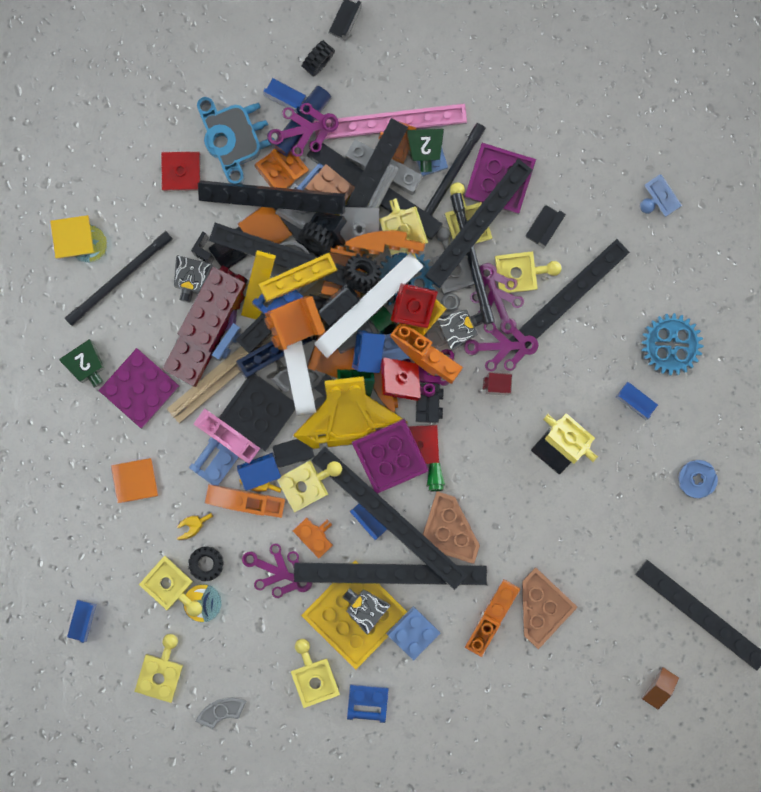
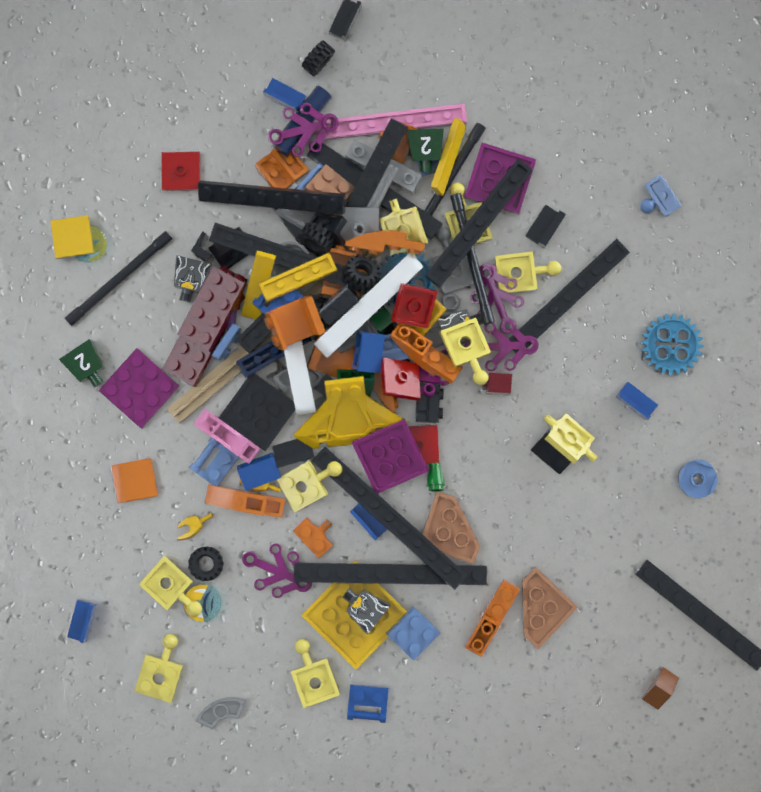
(241, 136): piece -> none
(266, 225): orange slope -> none
(448, 156): none -> yellow tile
(462, 355): none -> light yellow plate

